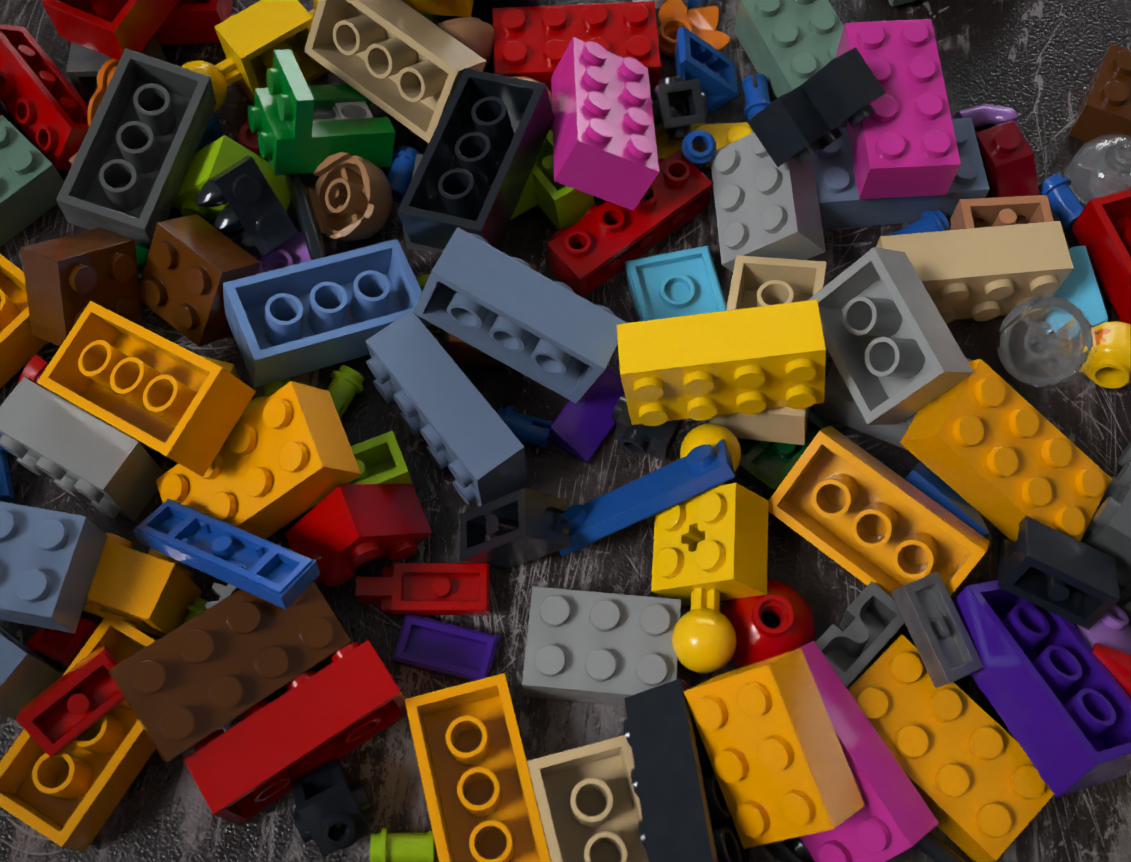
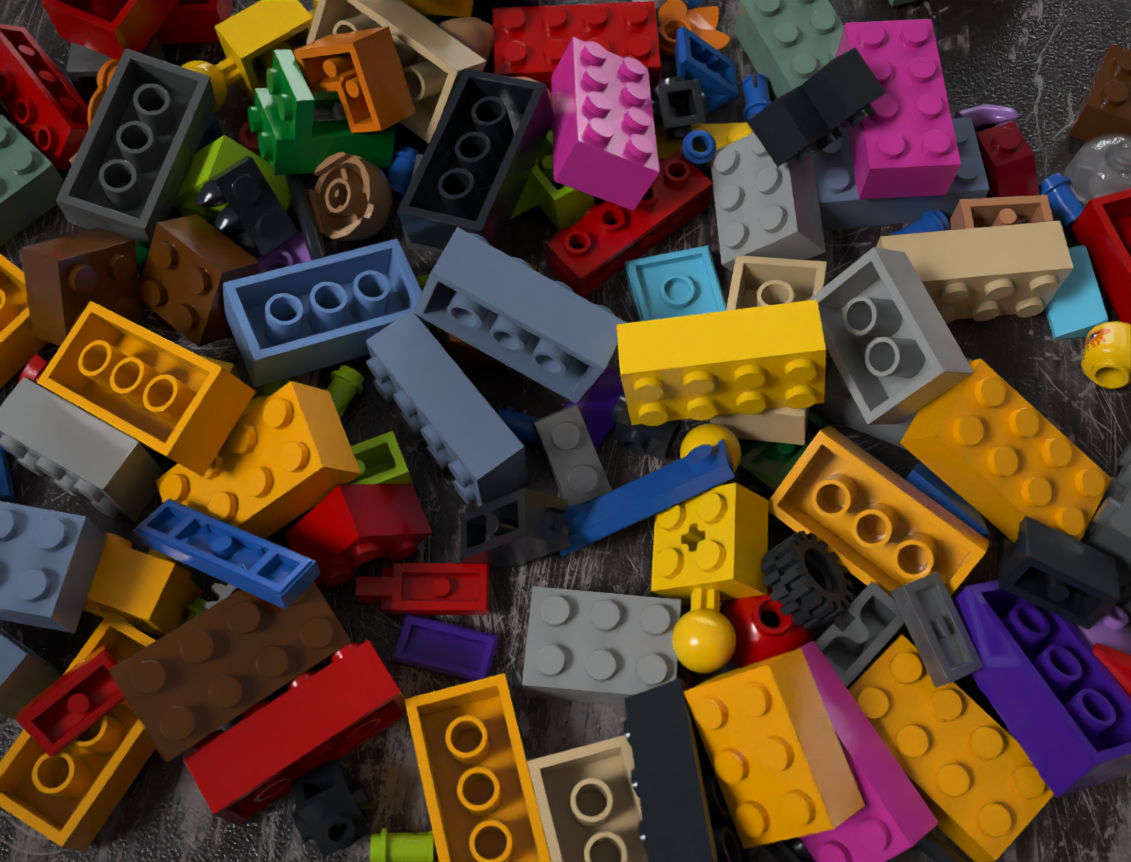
(62, 645): red tile -> none
(363, 72): none -> orange brick
(571, 456): none -> flat silver plate
(807, 580): none -> black tyre
(1047, 342): clear cylinder -> none

